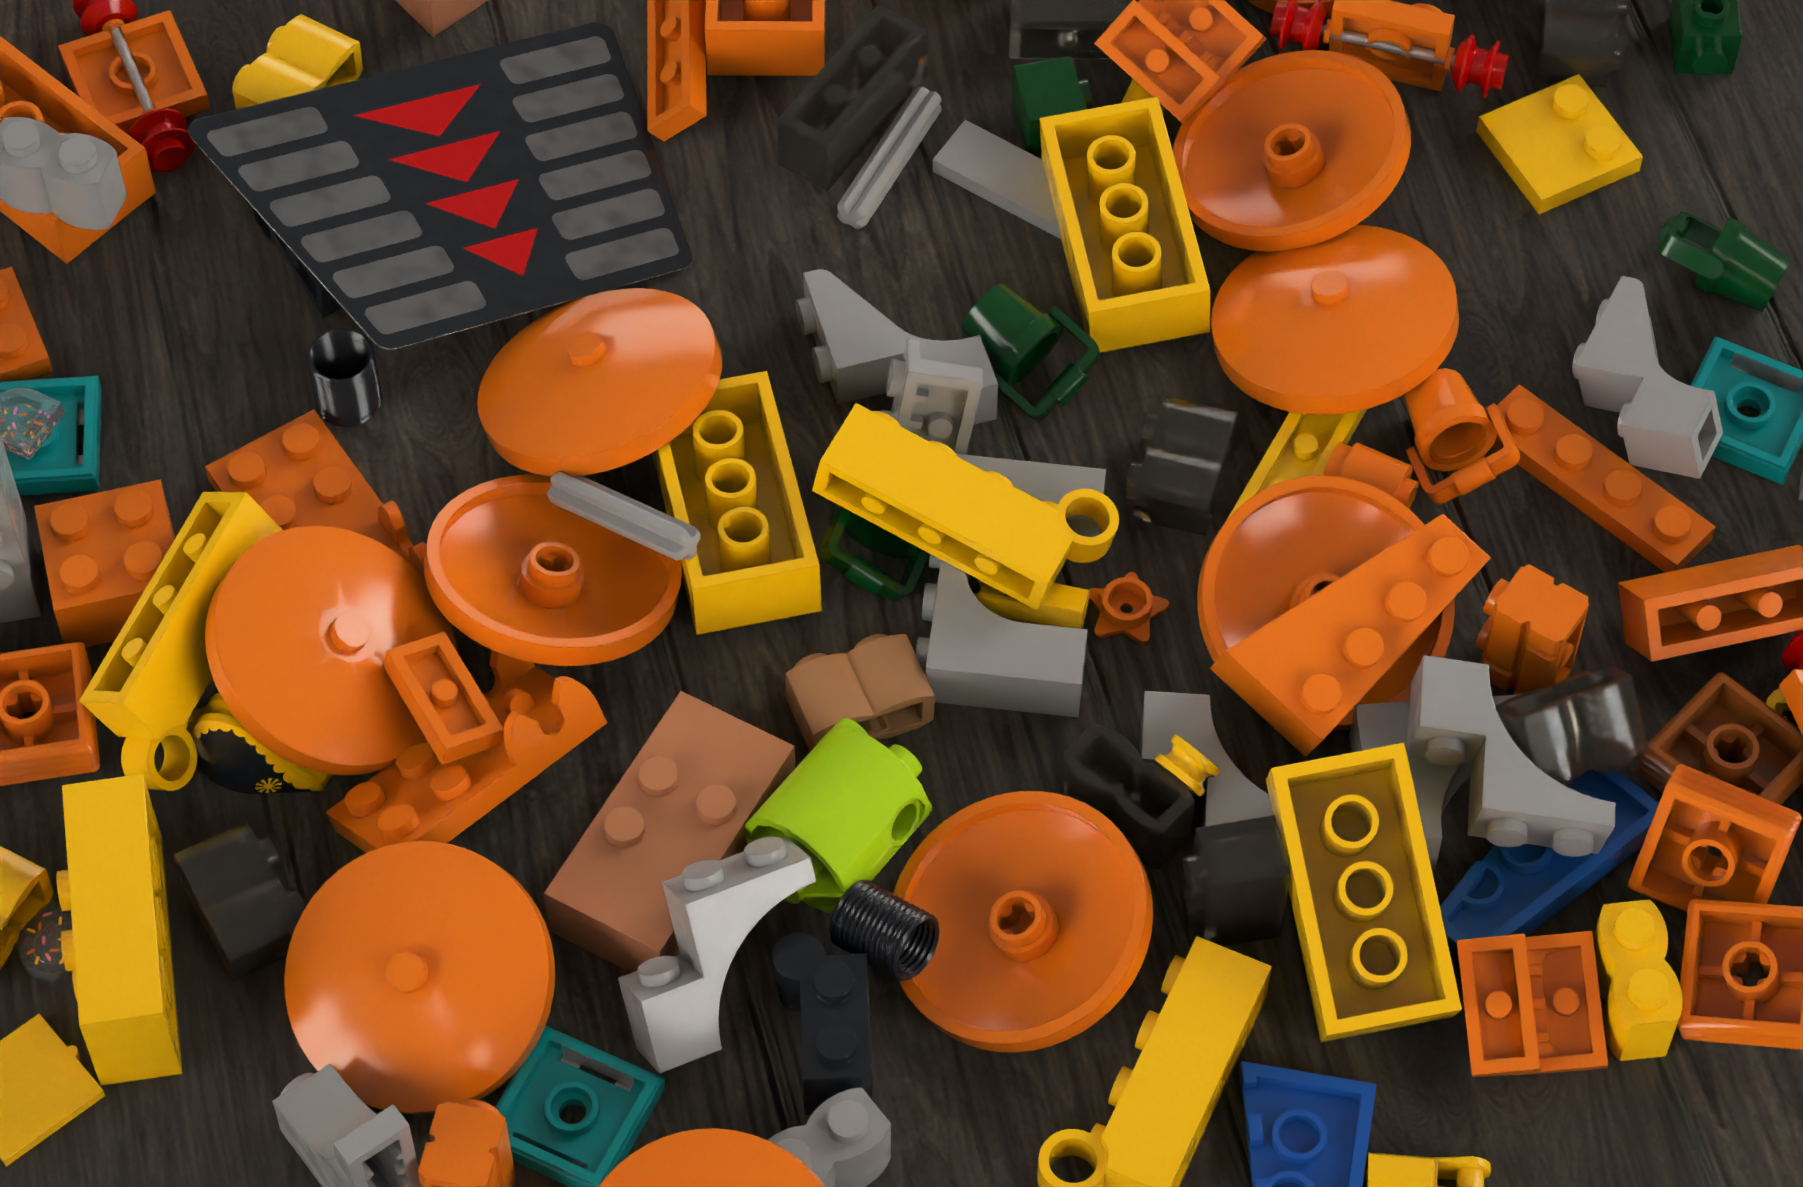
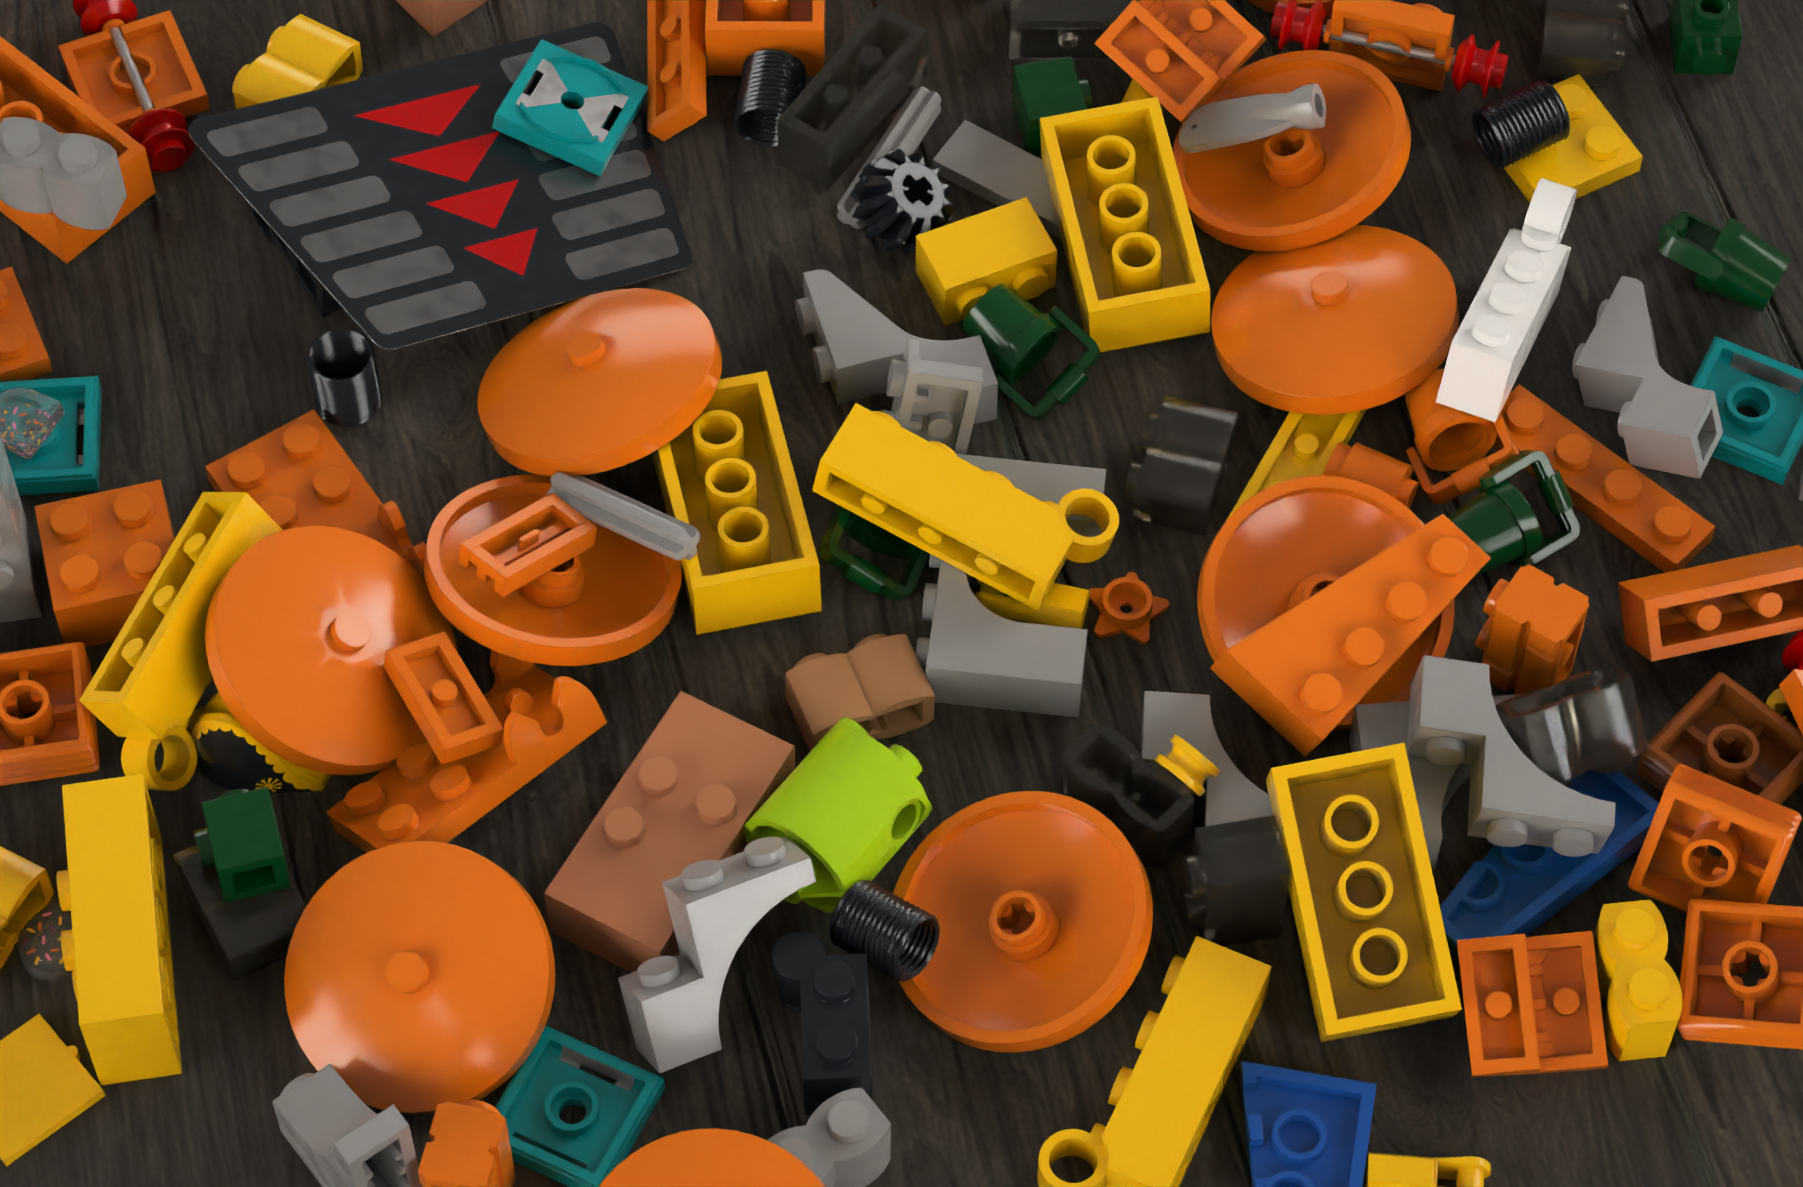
(243, 844): none -> dark green brick
(536, 550): none -> orange tile
(565, 132): none -> teal piece
(766, 89): none -> black piece
(901, 199): none -> black gear
(982, 251): none -> yellow brick
(1252, 118): none -> light grey piece
(1505, 523): none -> dark green piece
(1509, 307): none -> white hinge
(1521, 124): none -> black piece

